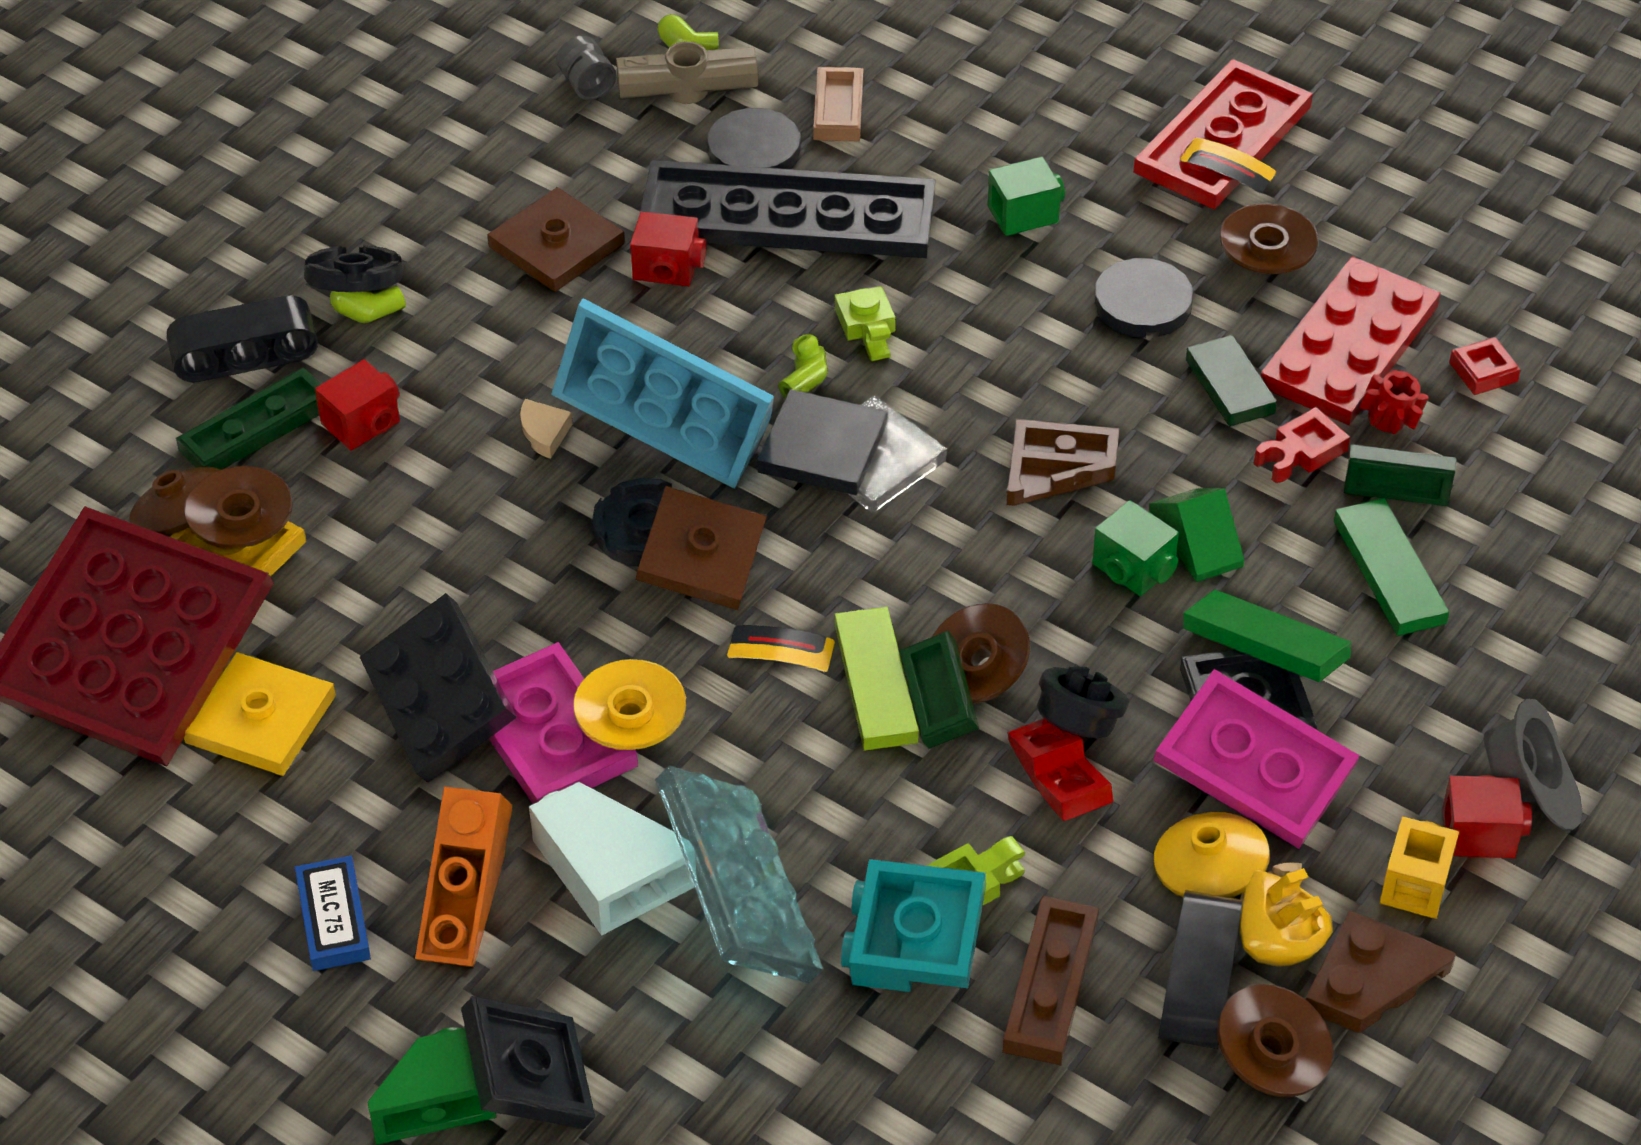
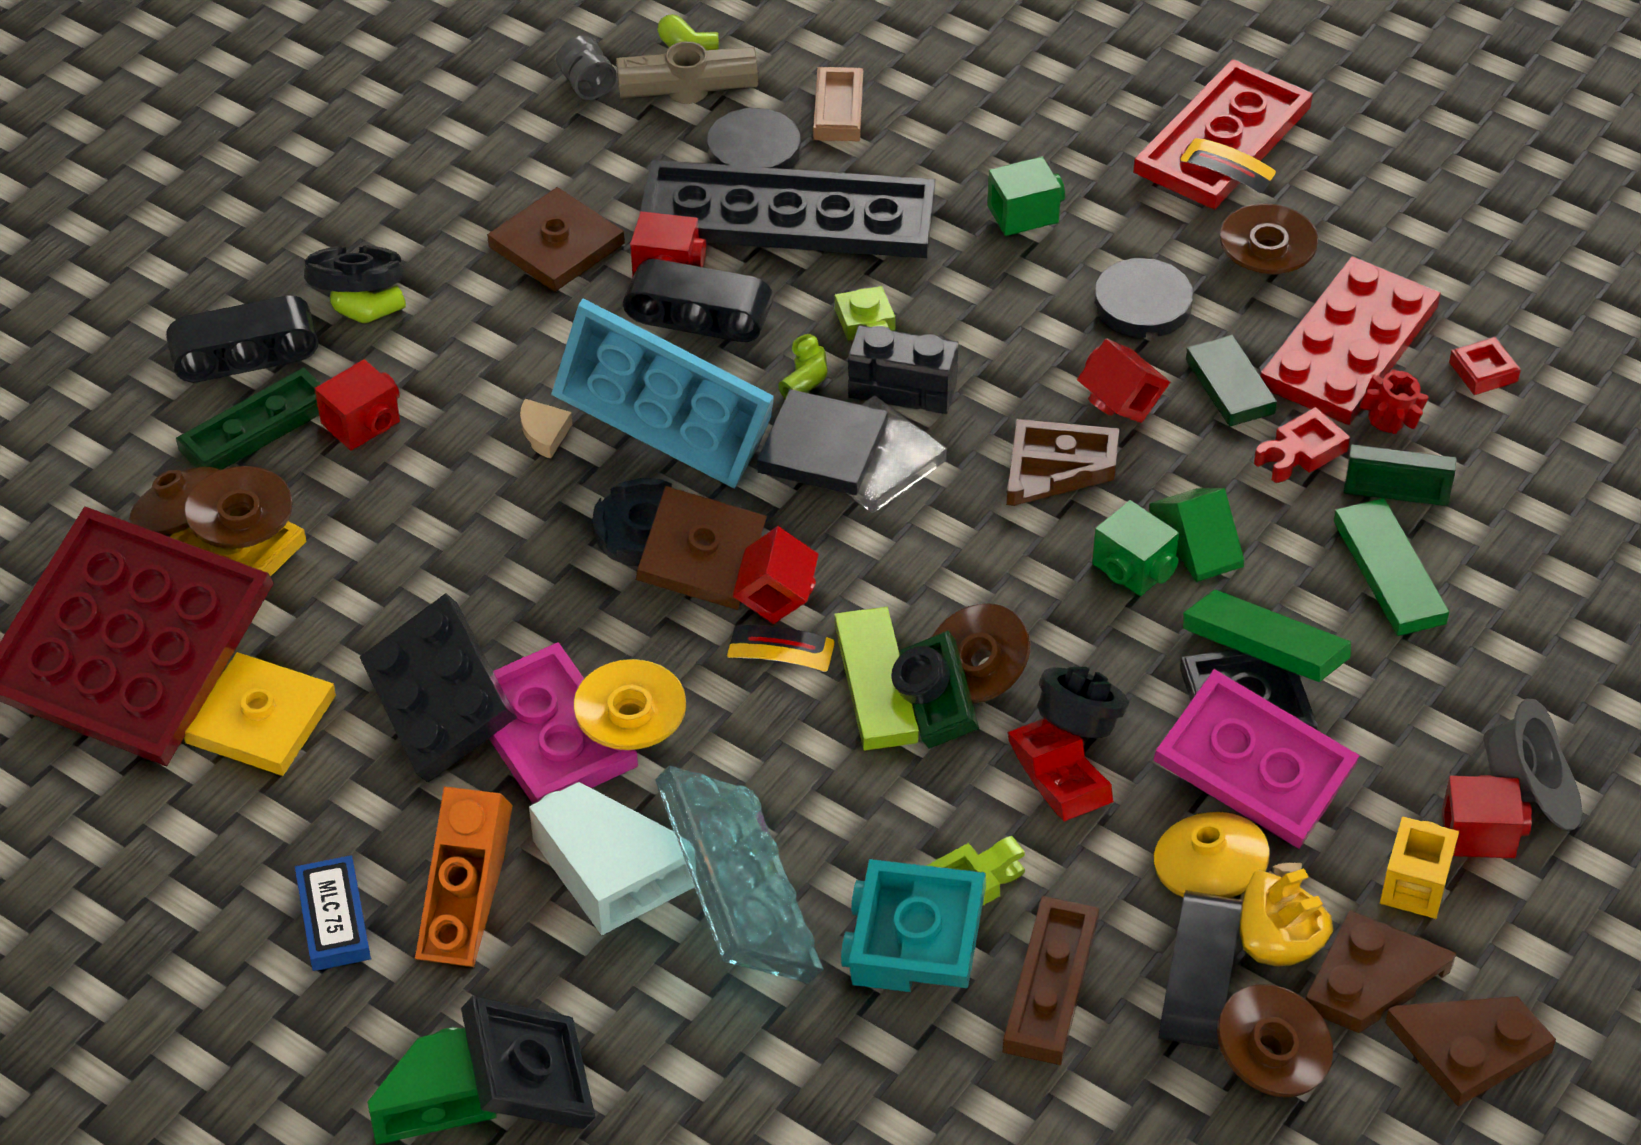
(698, 300): none -> black beam
(776, 575): none -> red brick
(903, 368): none -> black brick
(920, 675): none -> black tile
(1122, 381): none -> red brick
(1471, 1042): none -> reddish brown wing

